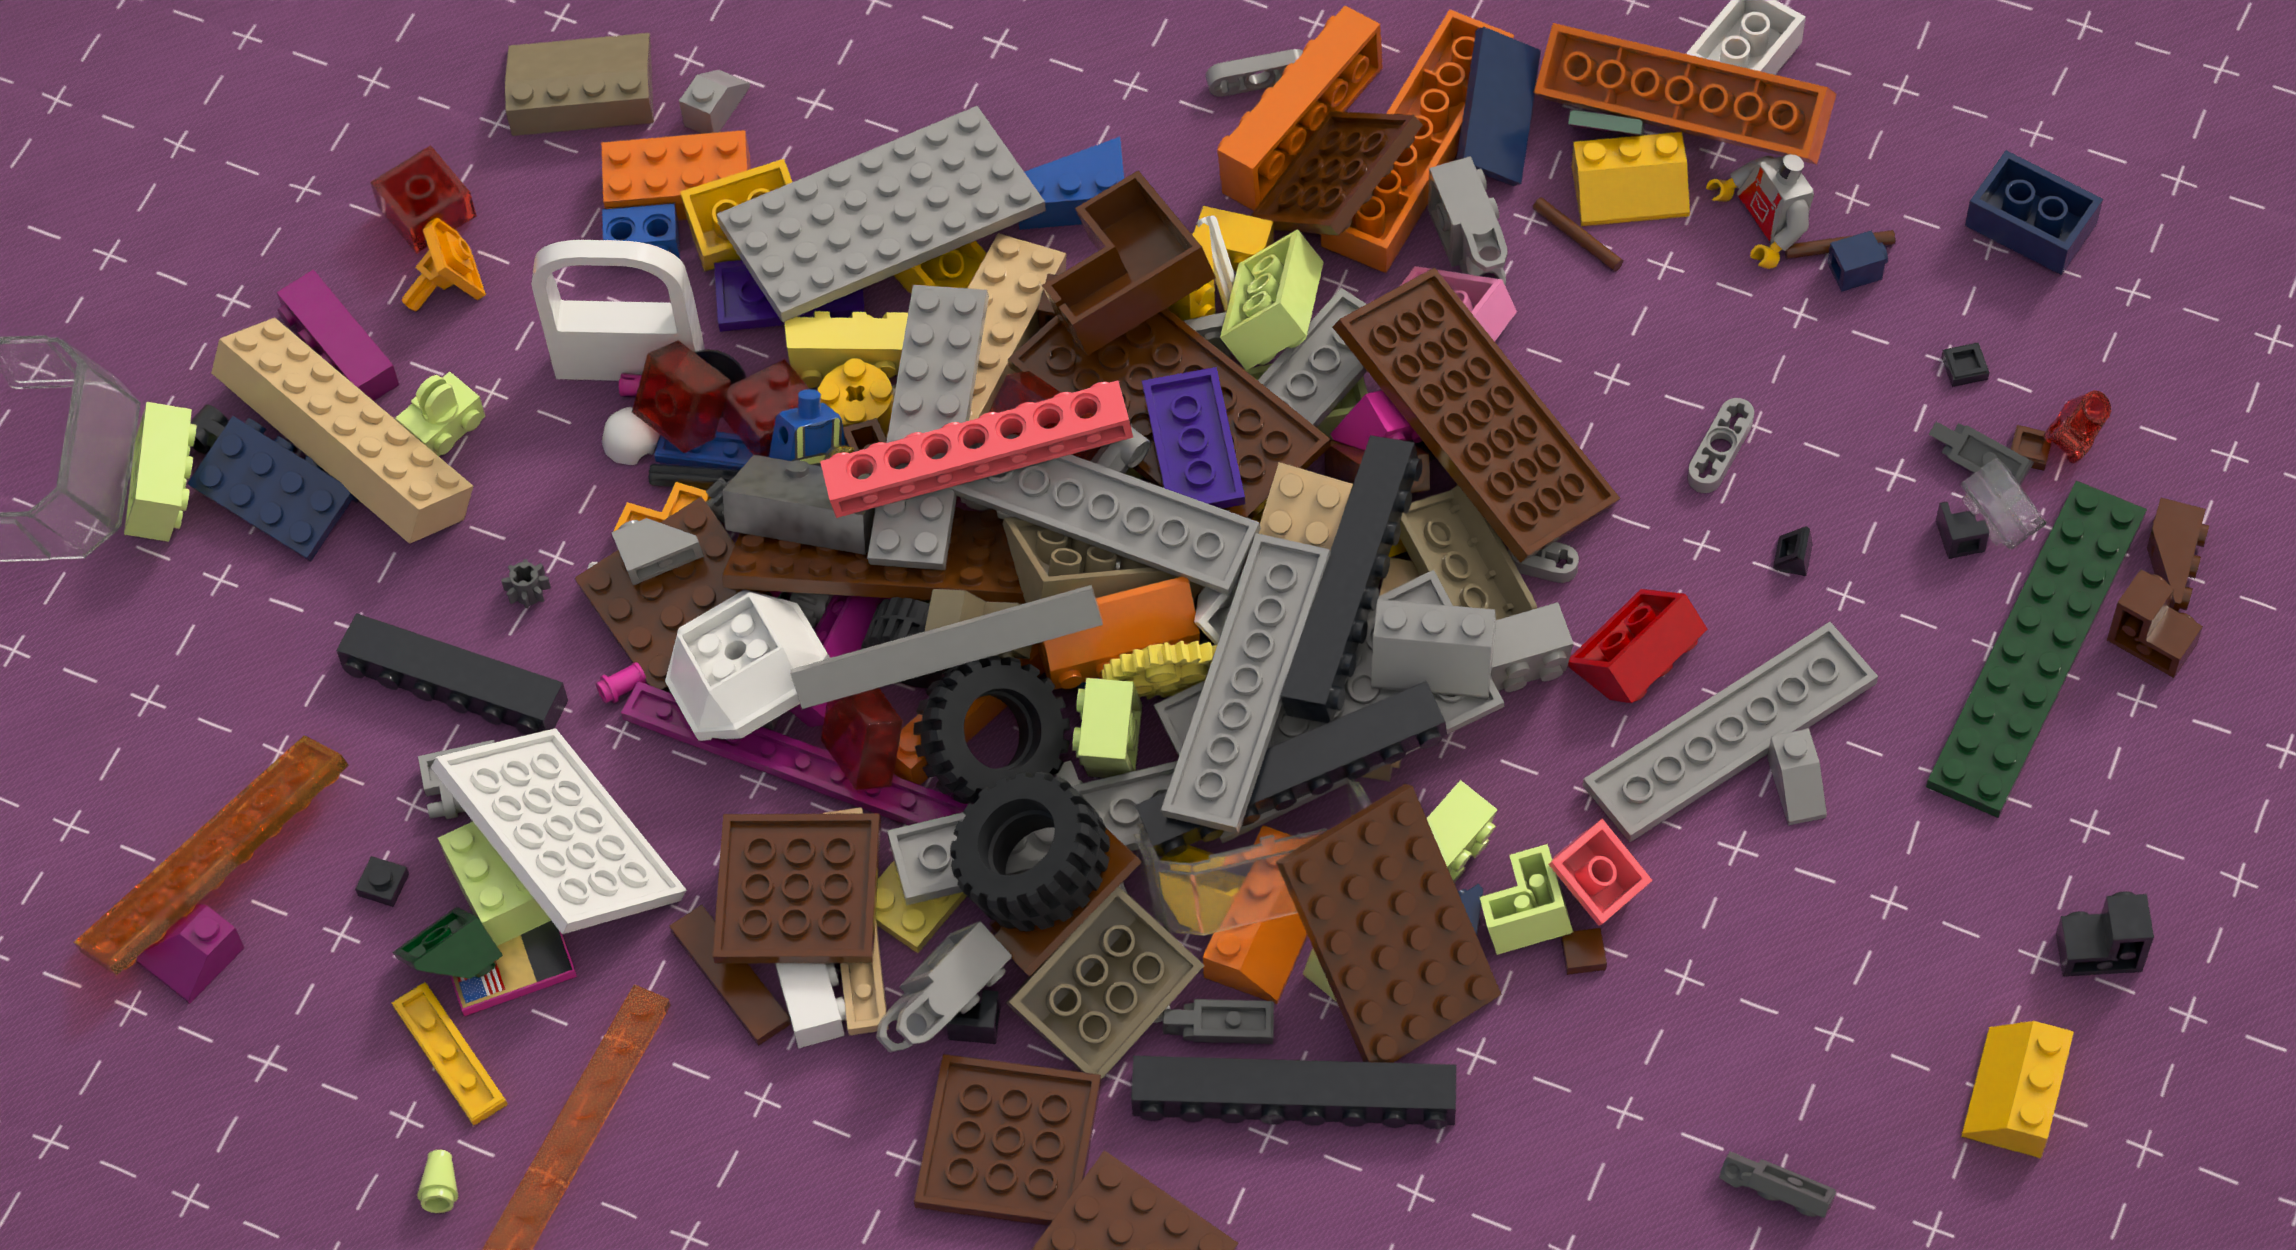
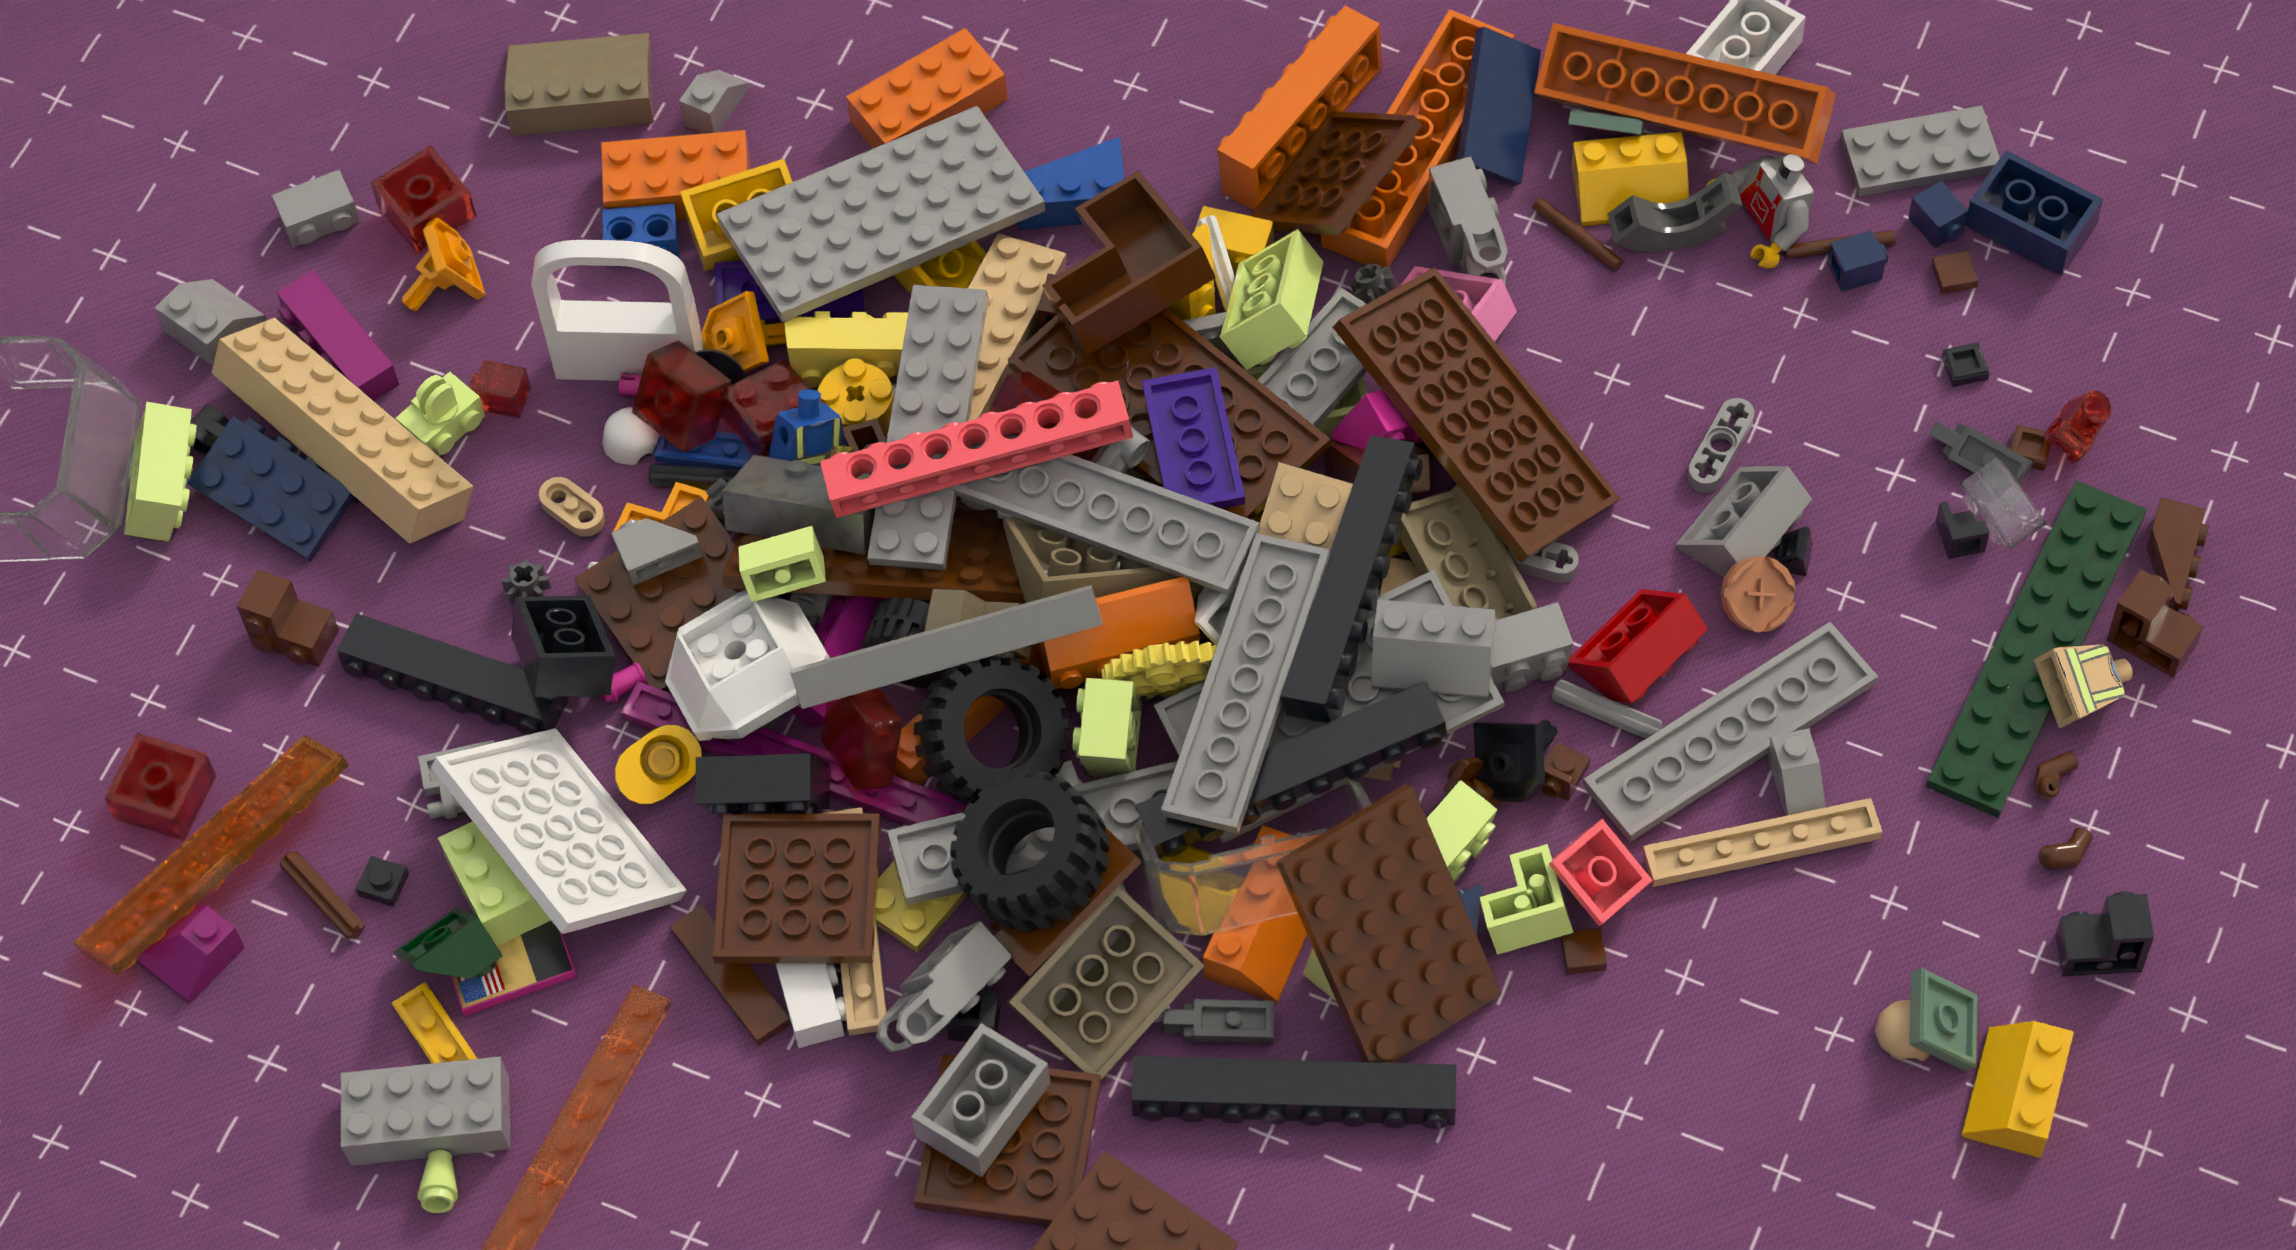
(160, 786): none -> clear red brick
(202, 314): none -> light grey slope
(283, 623): none -> reddish brown brick
(316, 208): none -> light grey brick
(322, 895): none -> reddish brown axle
(425, 1109): none -> light grey brick
(501, 388): none -> clear red brick
(562, 646): none -> black brick
(575, 507): none -> tan plate
(657, 764): none -> yellow piece
(739, 332): none -> light orange piece
(763, 784): none -> black brick
(781, 564): none -> yellowish green brick
(927, 90): none -> orange brick
(981, 1100): none -> light grey brick
(1237, 76): light grey beam -> none
(1373, 282): none -> dark grey gear
(1466, 771): none -> reddish brown bracket
(1513, 757): none -> black piece
(1563, 771): none -> reddish brown bracket
(1605, 709): none -> light grey axle
(1678, 224): none -> dark grey arch
(1745, 517): none -> light grey slope
(1758, 594): none -> nougat tile
(1762, 842): none -> tan plate
(1778, 1184): dark grey hinge -> none
(1894, 1032): none -> tan hair
(1920, 150): none -> light grey plate
(1938, 214): none -> dark blue brick
(1943, 1019): none -> sand green tile
(1954, 272): none -> reddish brown tile
(2049, 774): none -> reddish brown arm
(2066, 854): none -> reddish brown arm
(2081, 680): none -> tan torso

